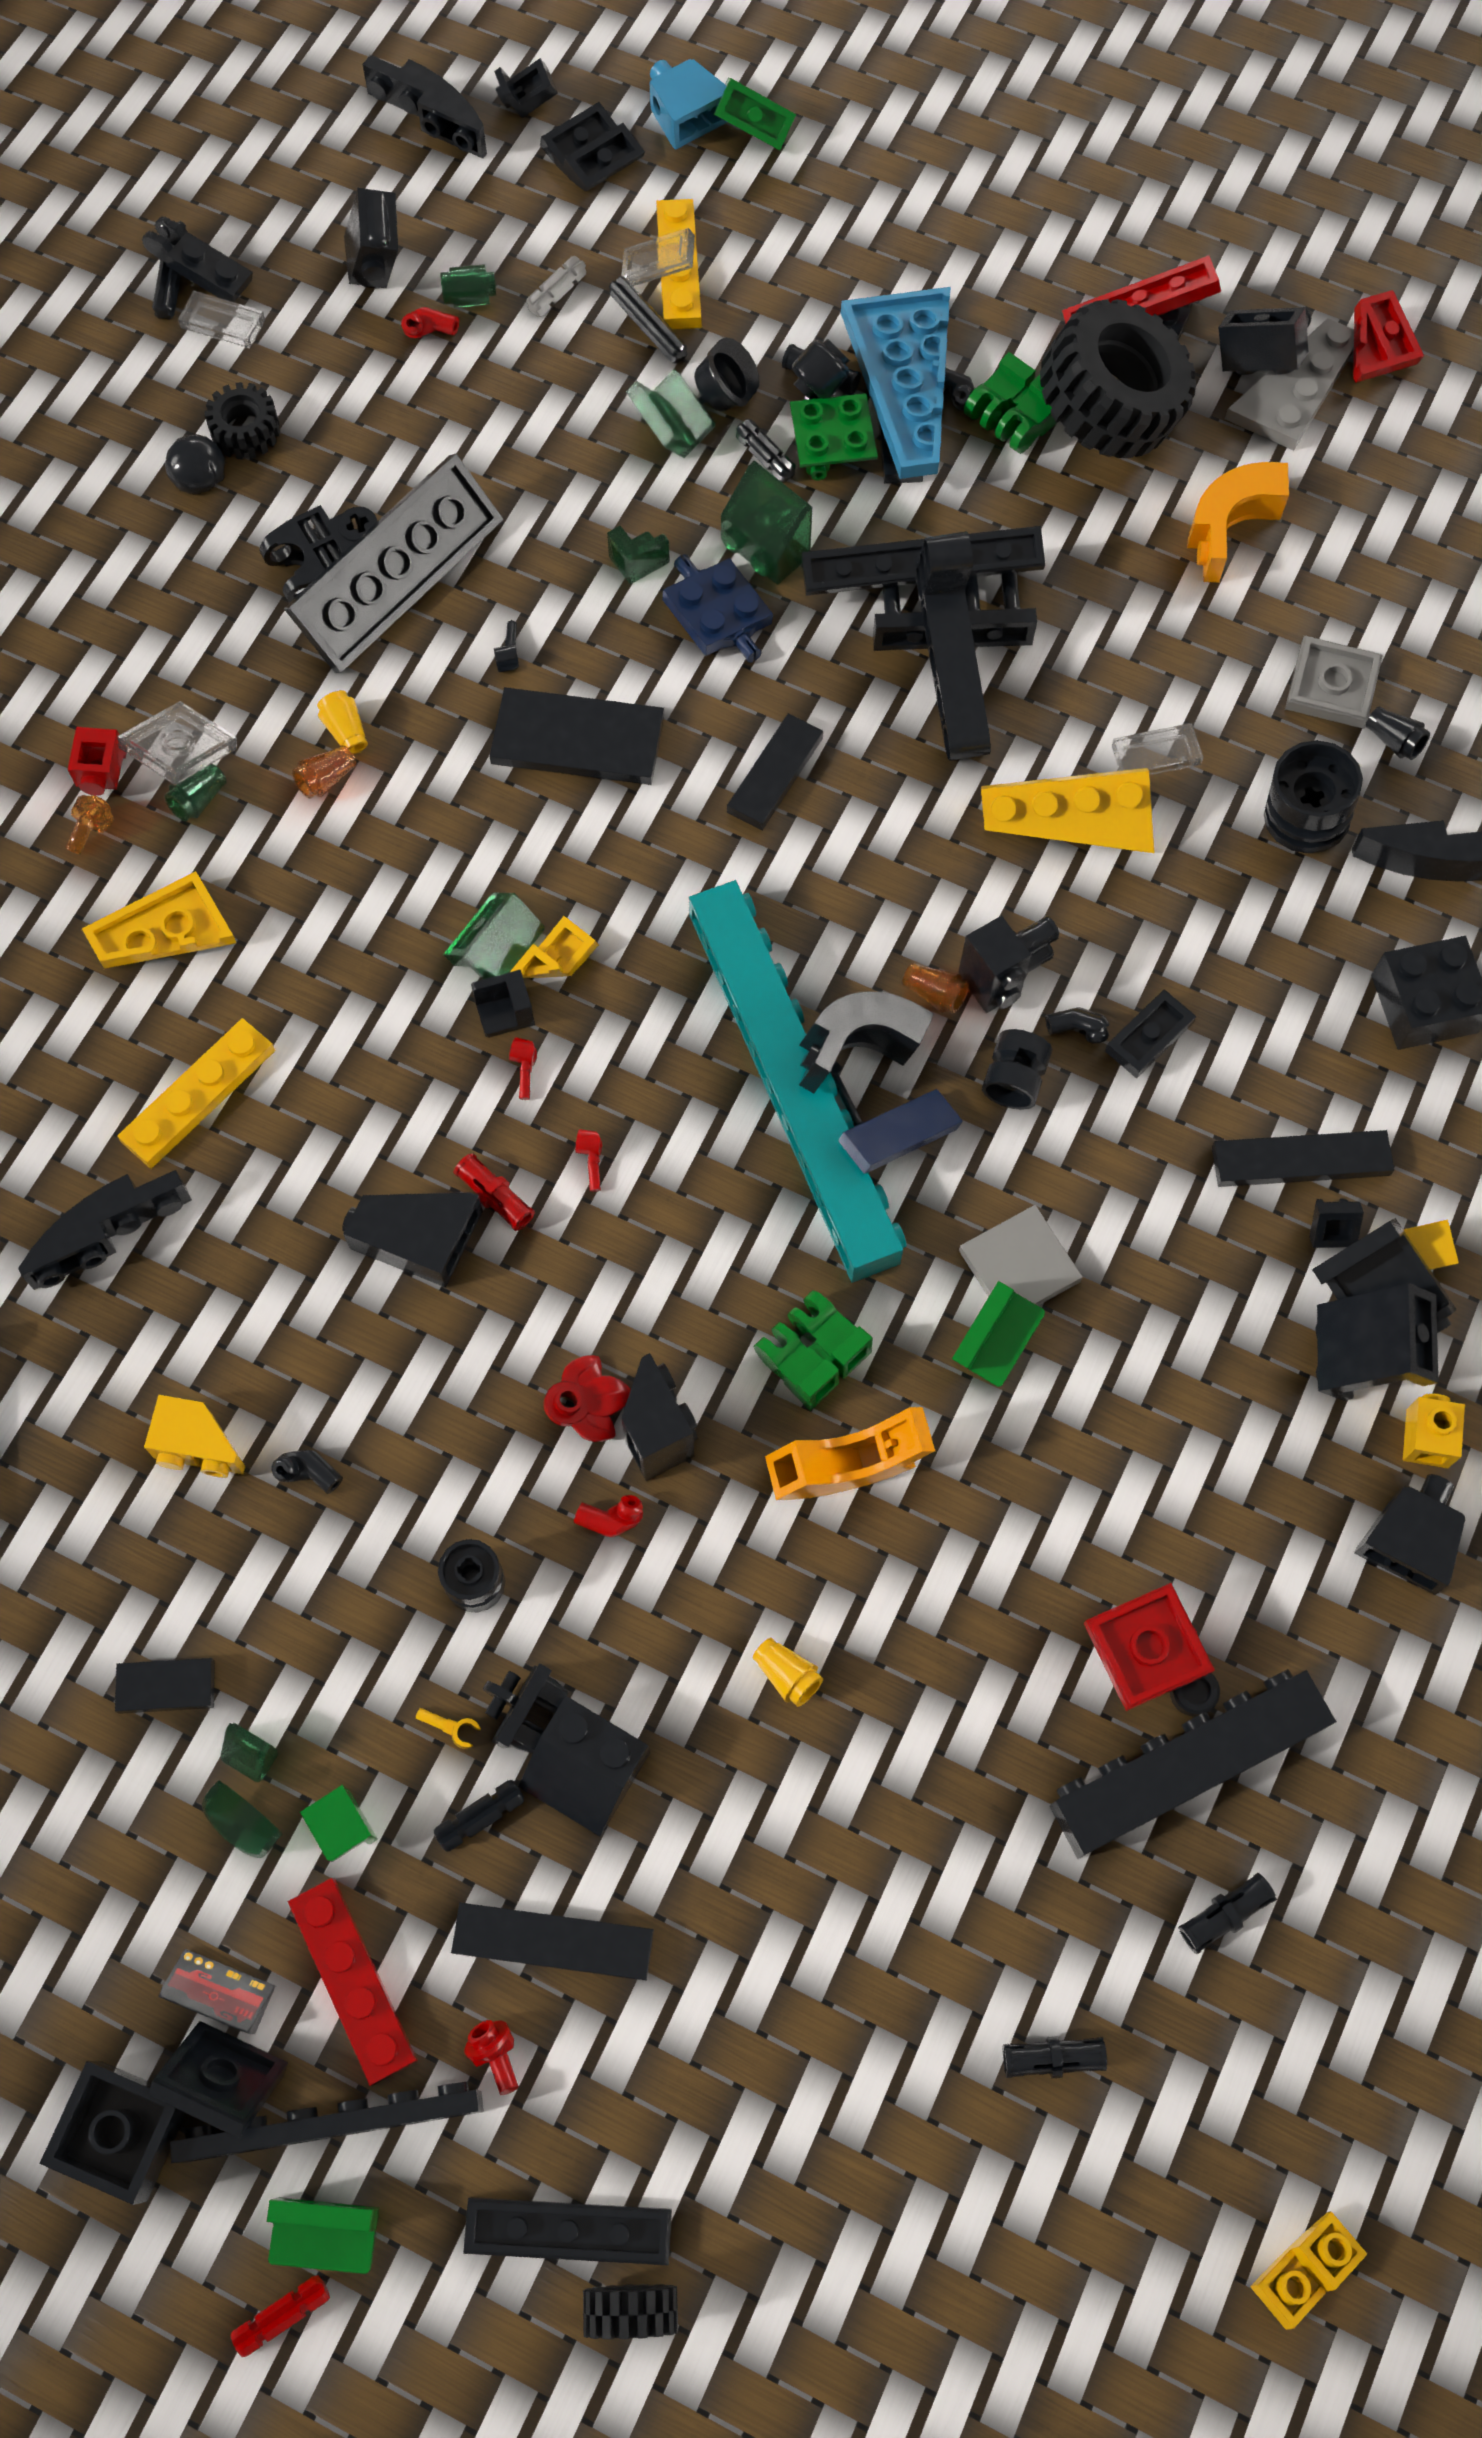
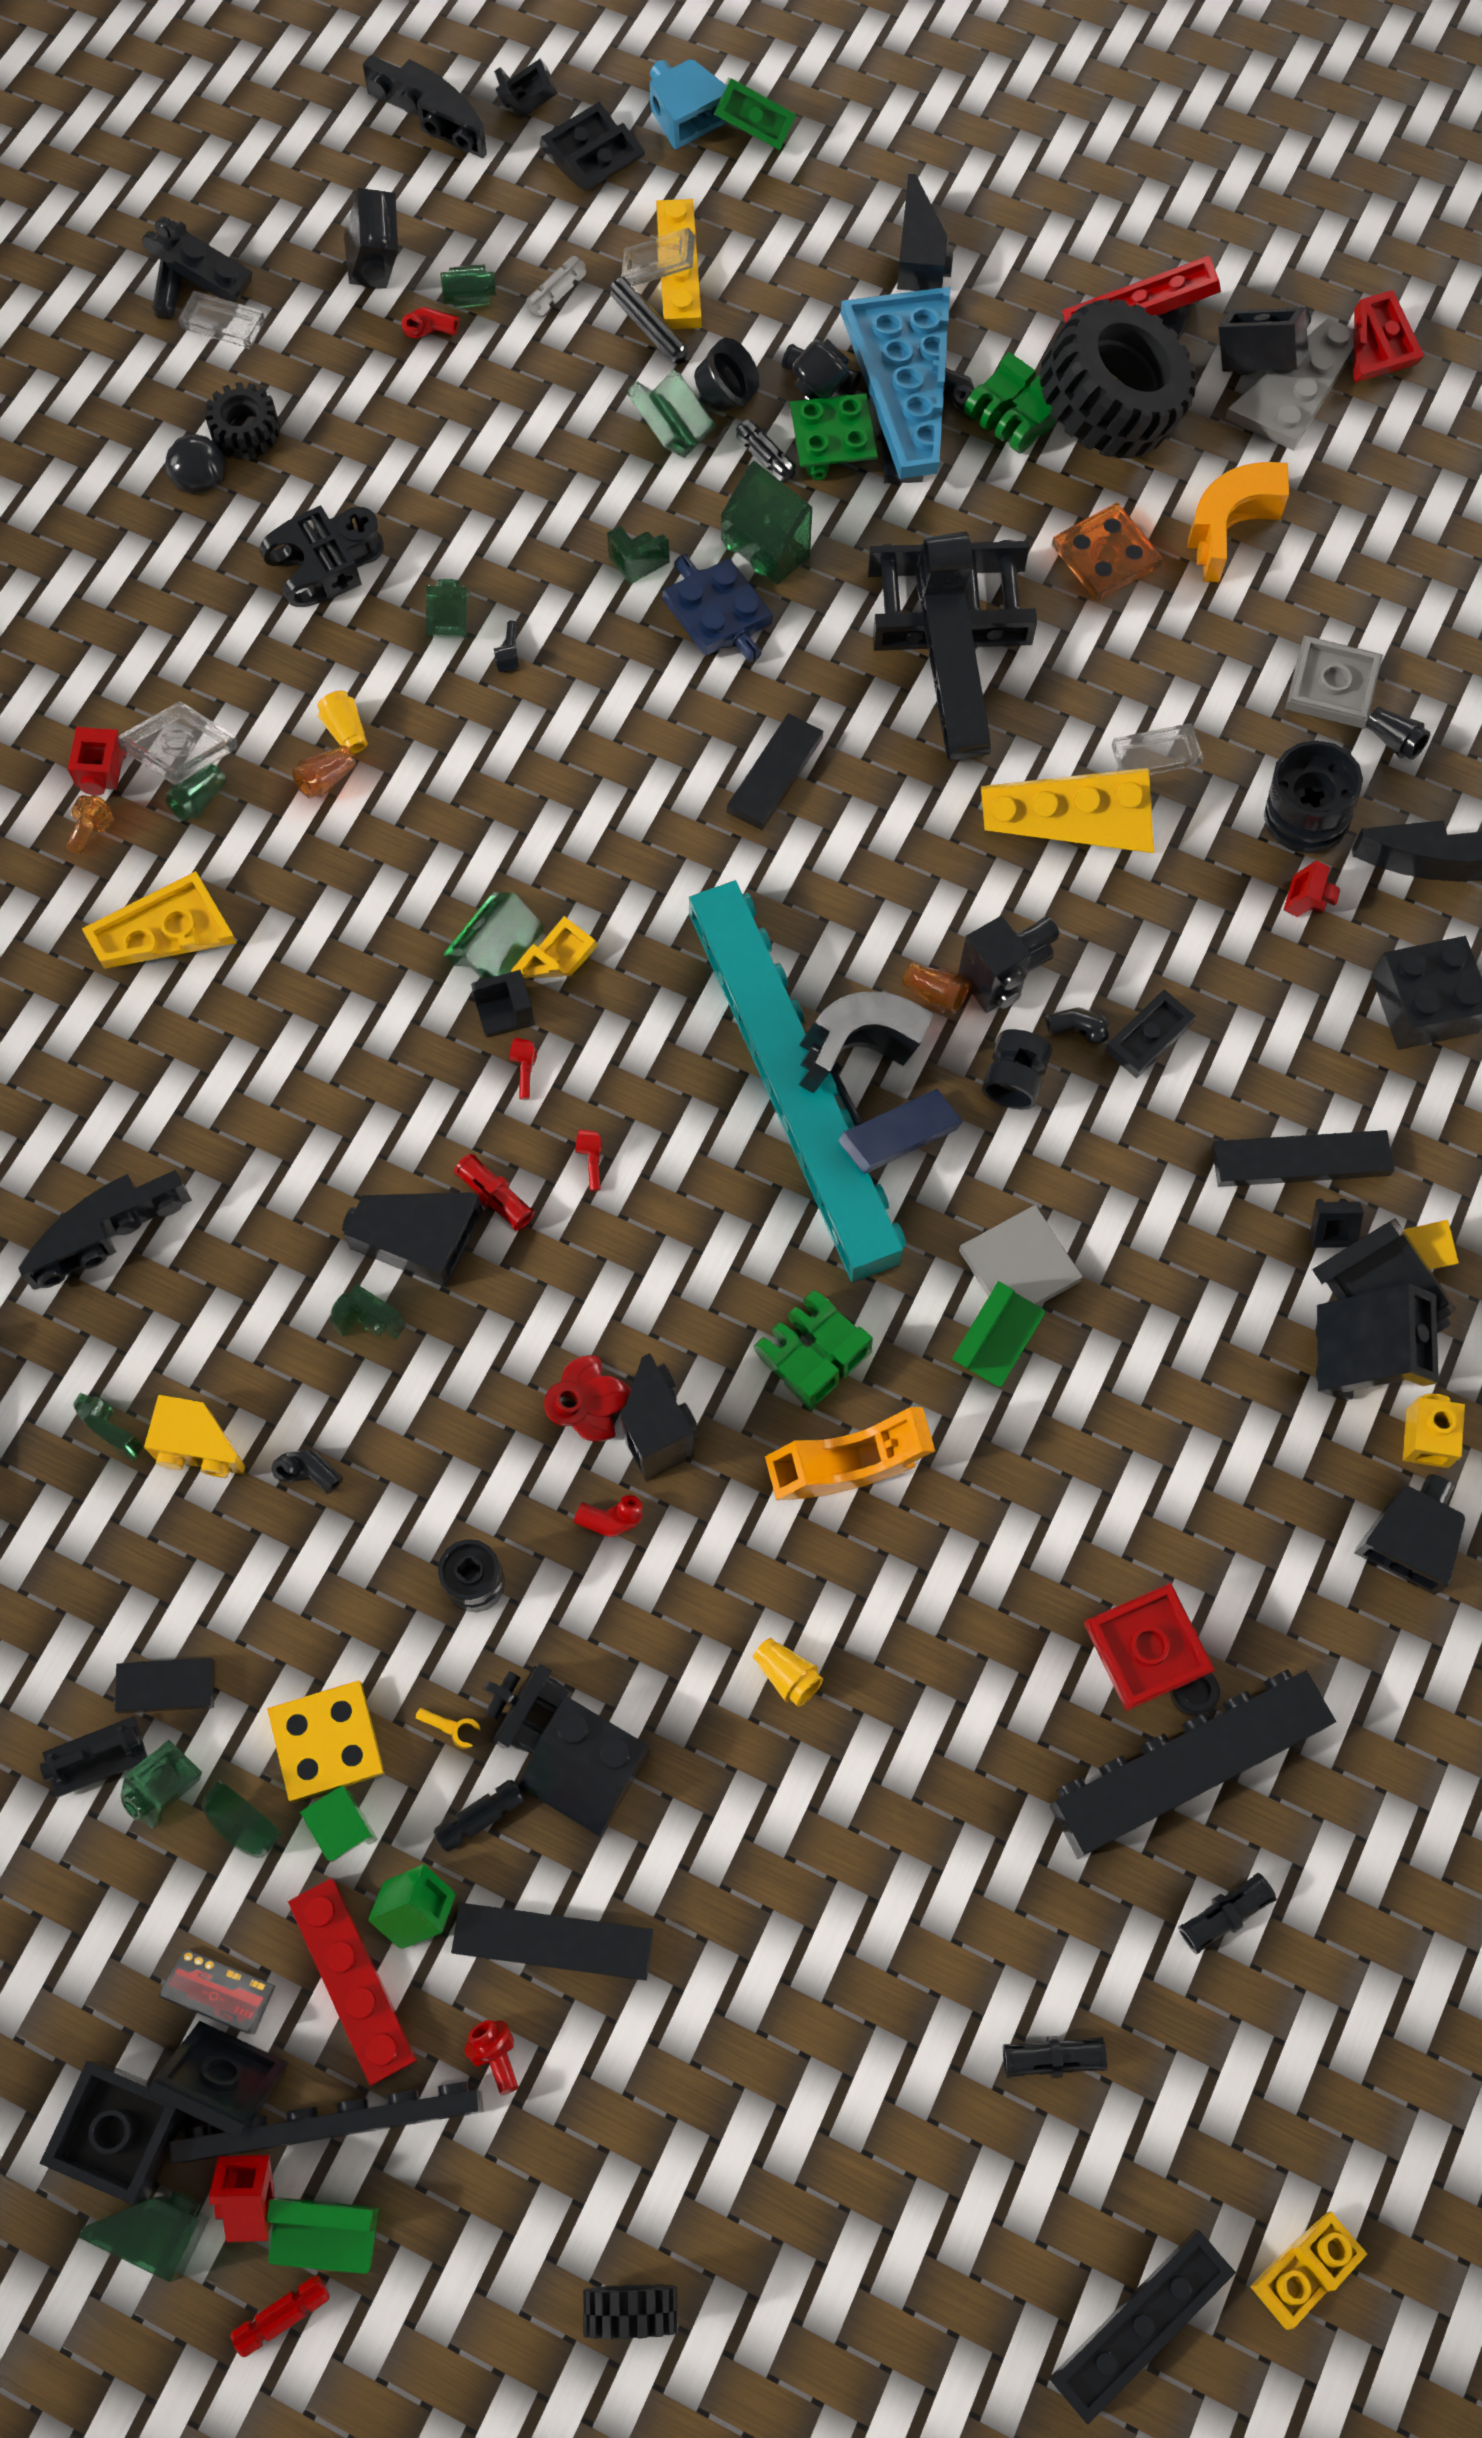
(93, 1757): none -> black hinge
(95, 1415): none -> clear green slope
(152, 2234): none -> clear green slope
(158, 1783): none -> clear green bracket
(196, 1093): yellow plate -> none
(242, 2196): none -> red brick
(247, 1752): clear green slope -> none
(325, 1741): none -> yellow tile
(373, 1312): none -> clear green bracket
(394, 563): plate -> none
(412, 1907): none -> green panel
(447, 609): none -> clear green bracket
(568, 2231): black tile -> none
(577, 736): black tile -> none
(896, 561): black tile -> none
(923, 243): none -> black slope
(1107, 551): none -> clear orange tile
(1141, 2326): none -> black plate
(1311, 890): none -> red tile

